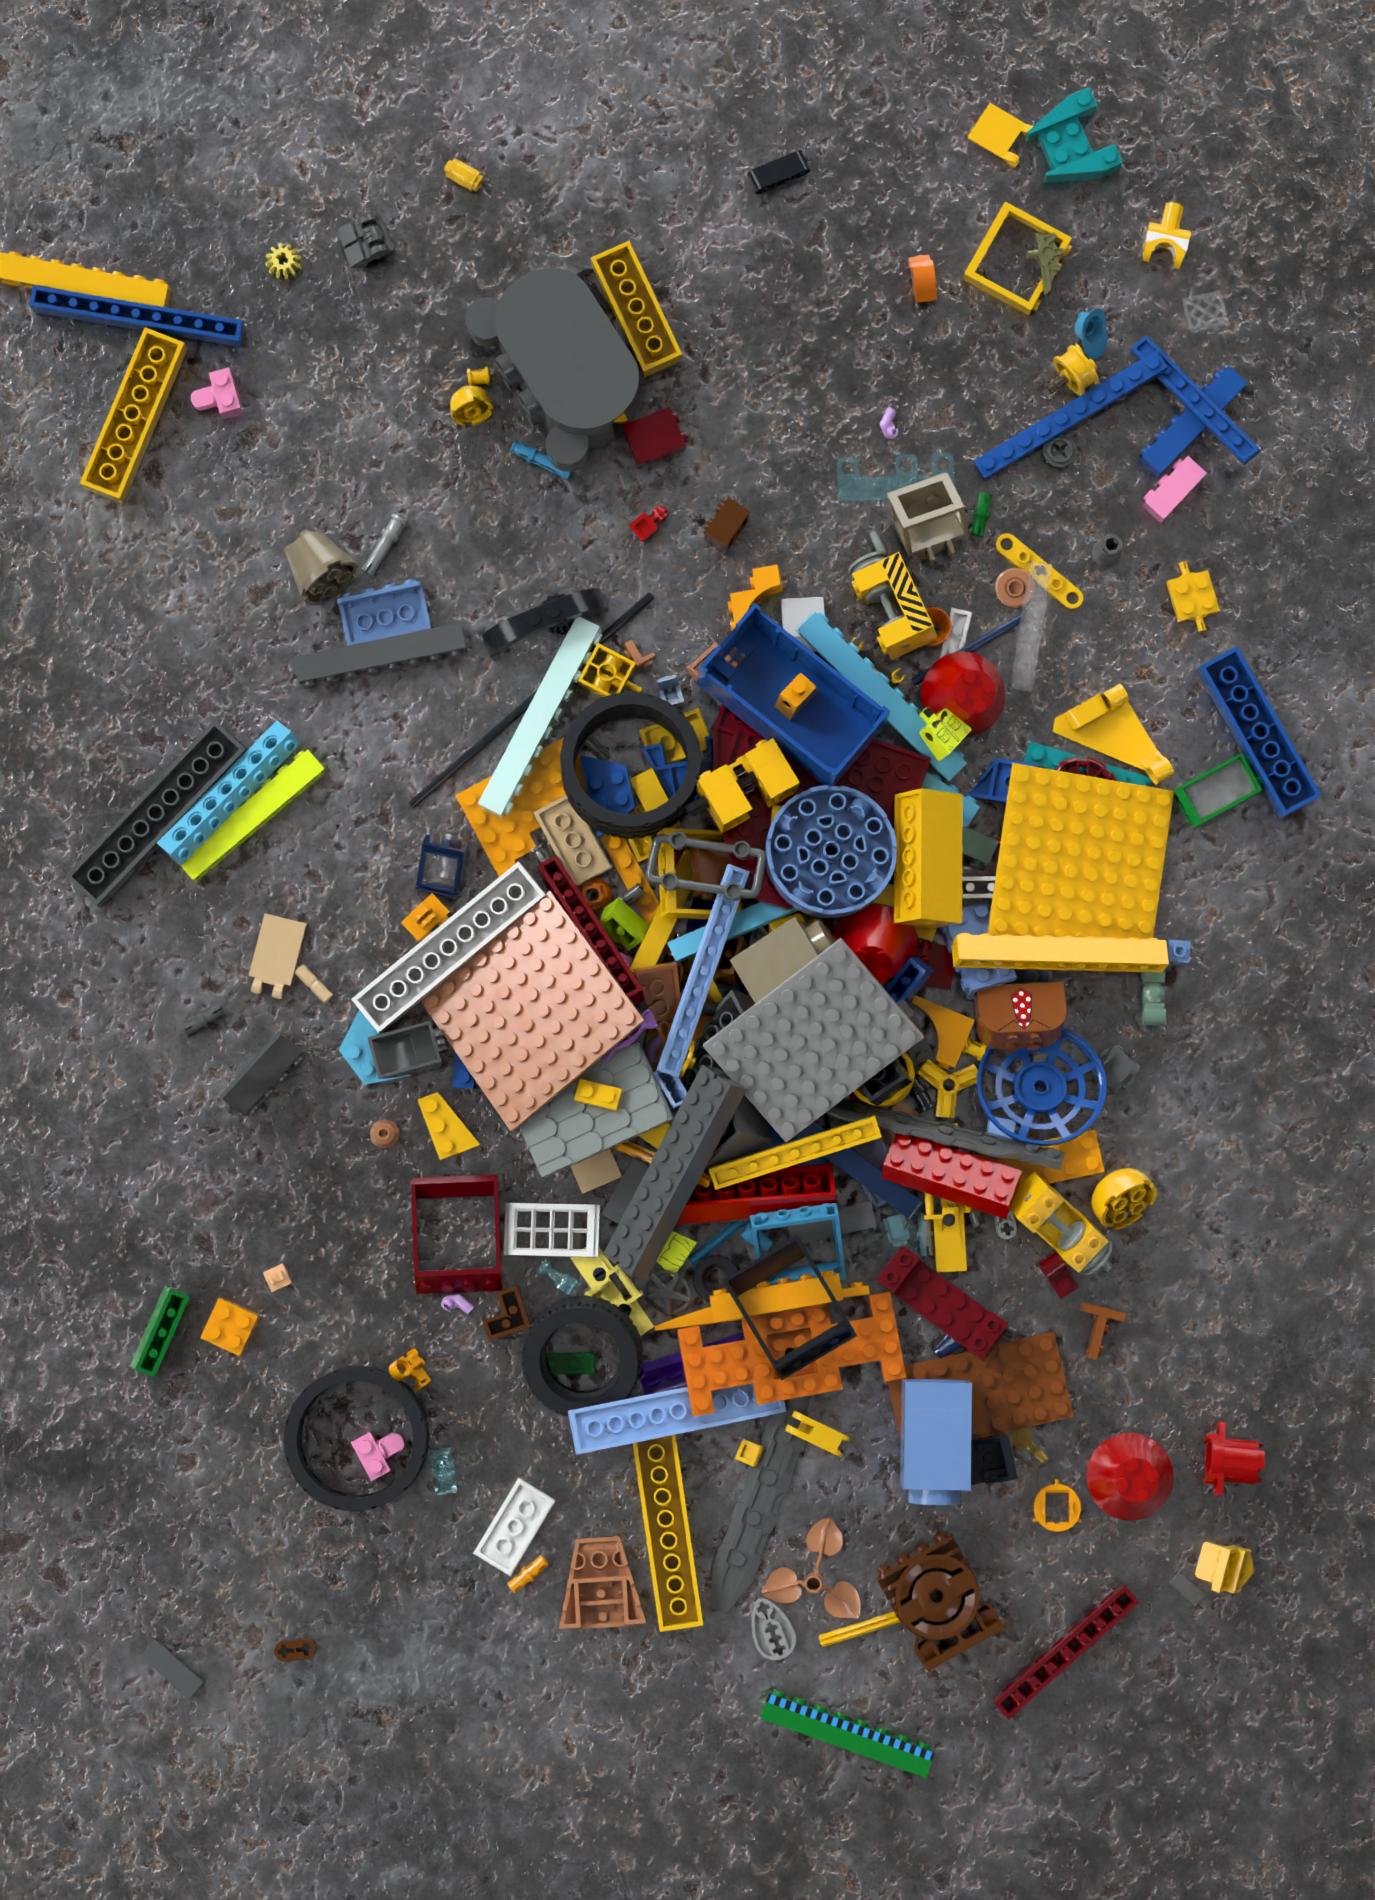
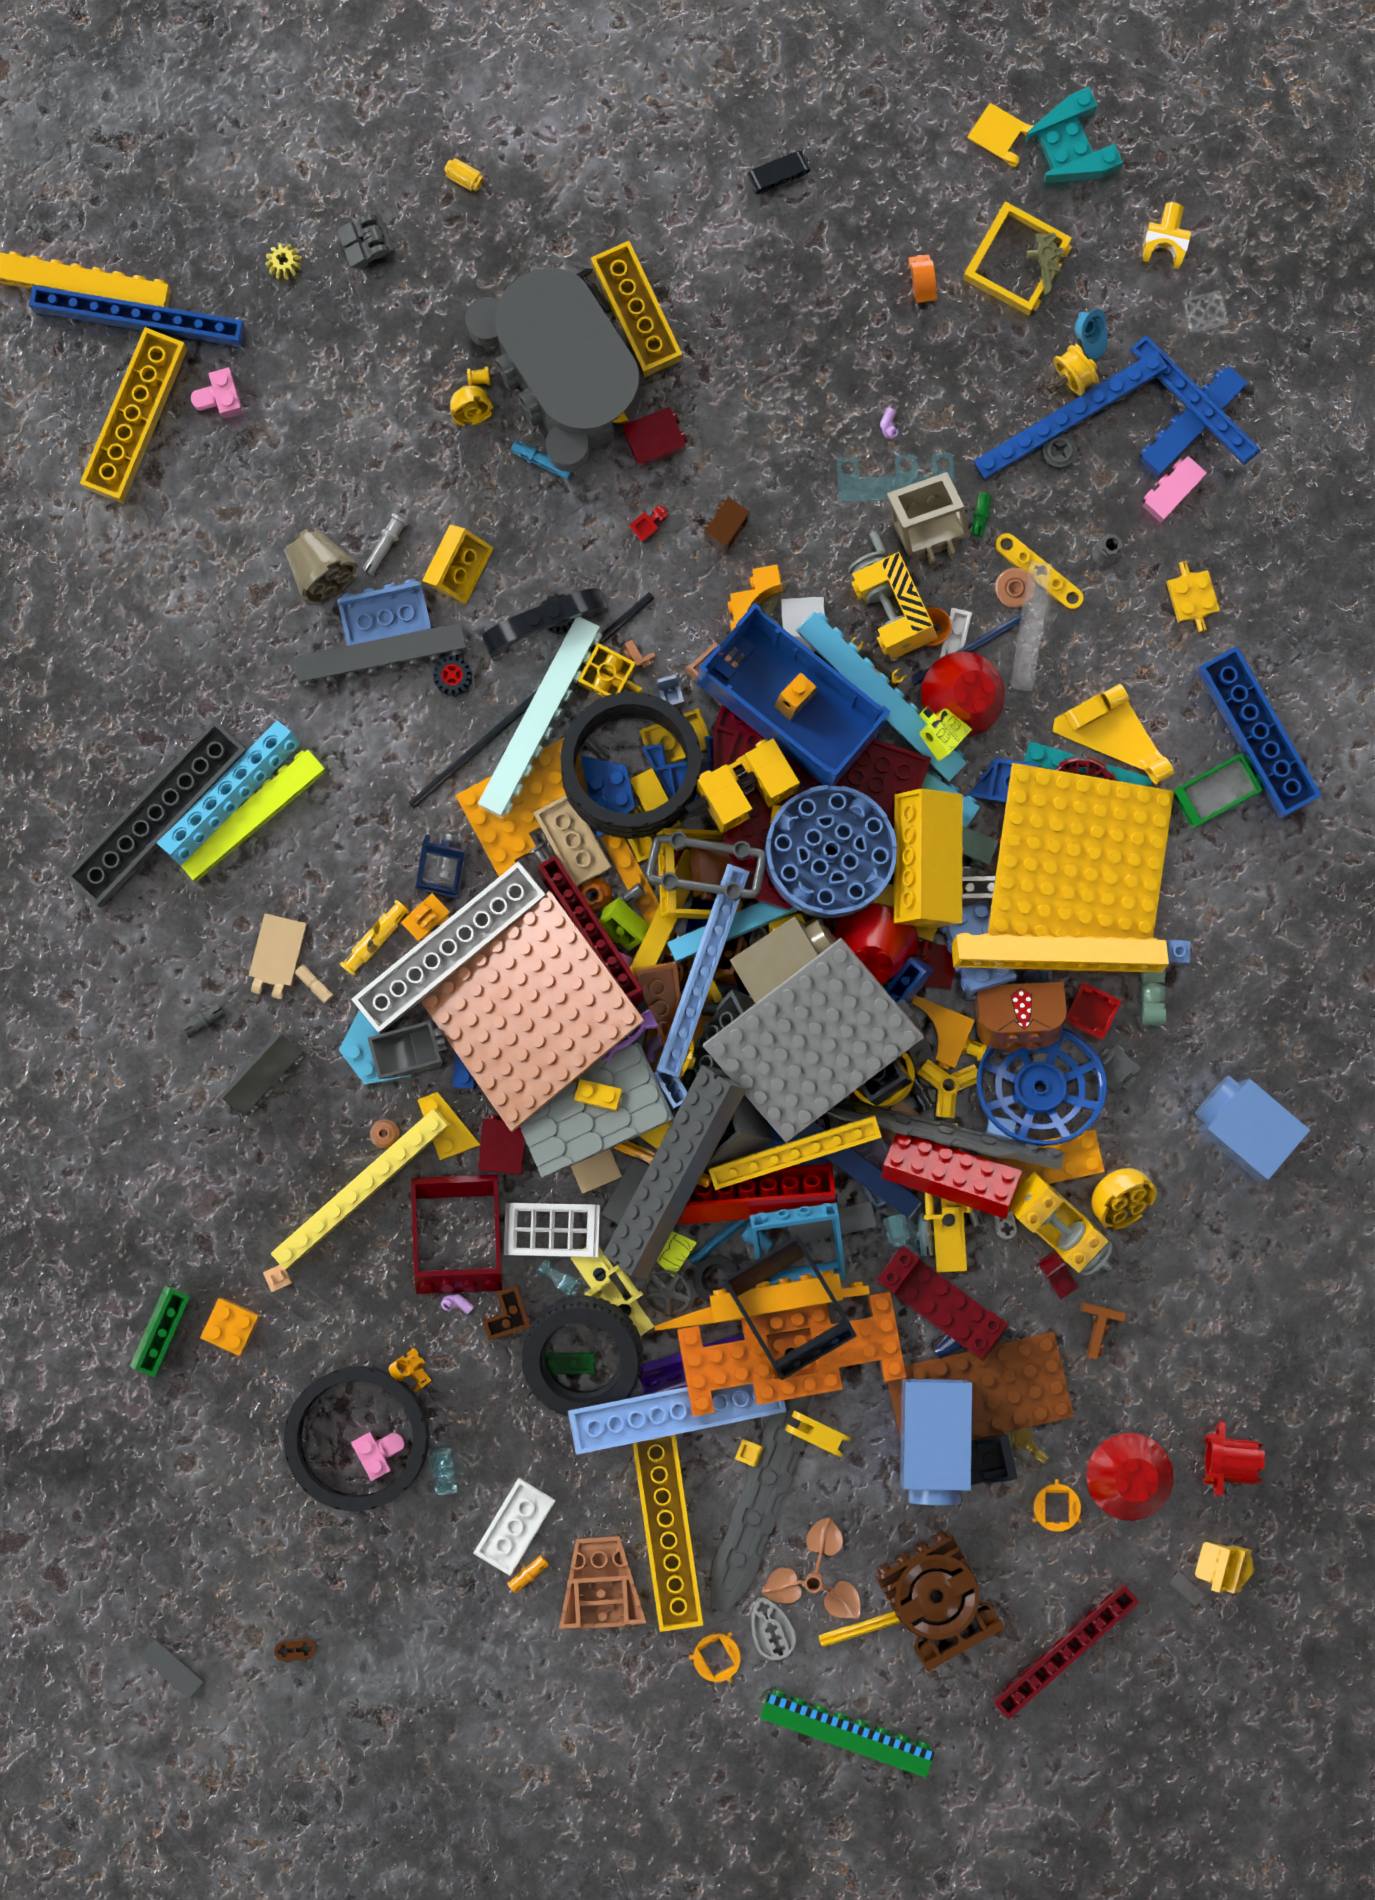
(360, 1189): none -> light yellow brick
(378, 934): none -> yellow piece
(447, 670): none -> black wheel
(458, 563): none -> yellow slope
(500, 1148): none -> dark red brick
(701, 1665): none -> light orange piece
(1091, 1011): none -> red container
(1249, 1126): none -> medium blue container

